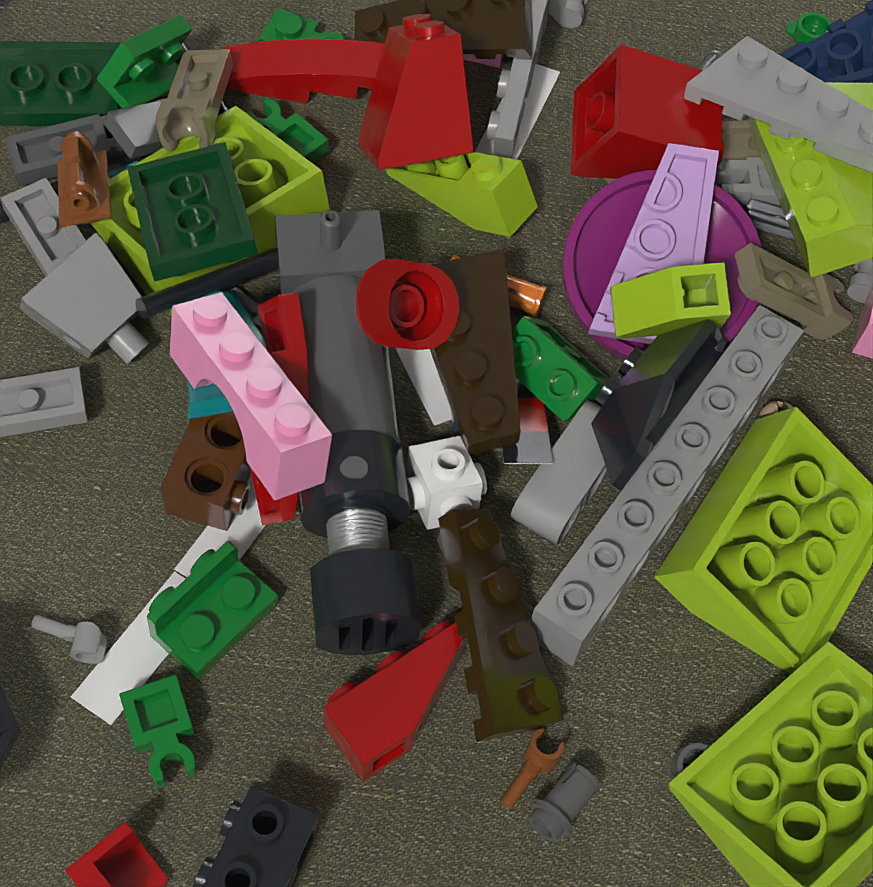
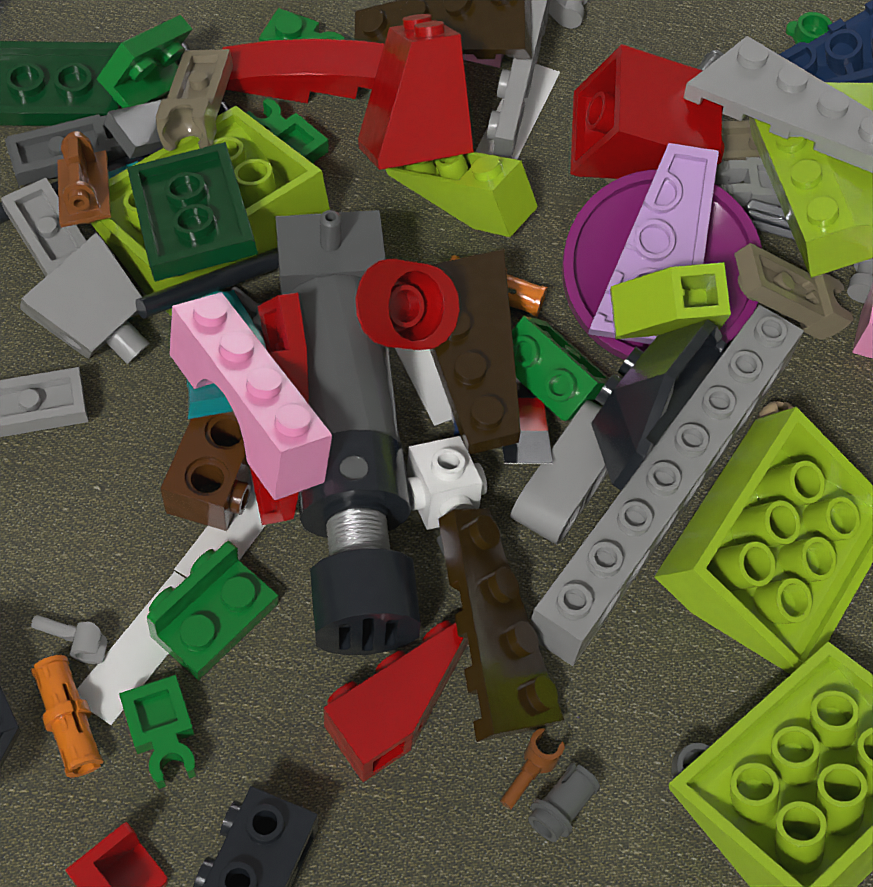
(66, 716): none -> orange pin

